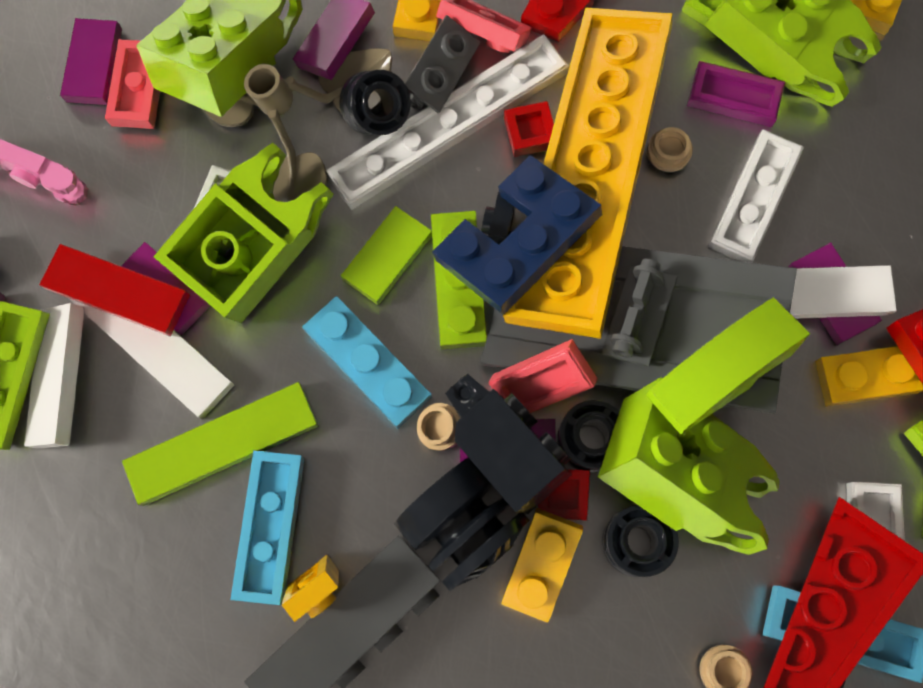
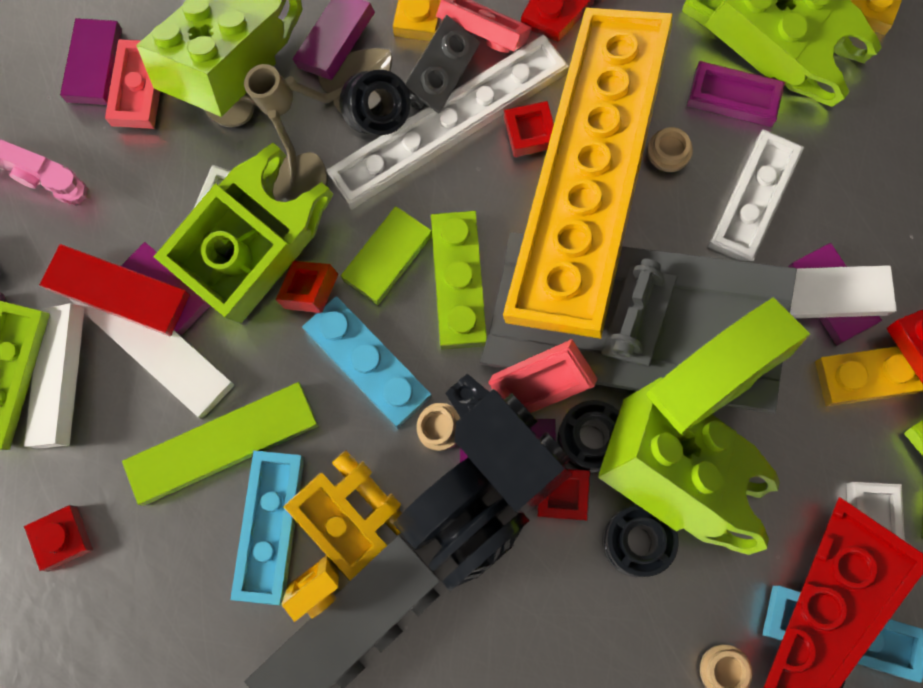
(58, 538): none -> red plate
(307, 286): none -> red plate
(334, 522): none -> yellow plate
(498, 220): black plate -> none
(542, 565): yellow plate -> none
(554, 222): dark blue plate -> none

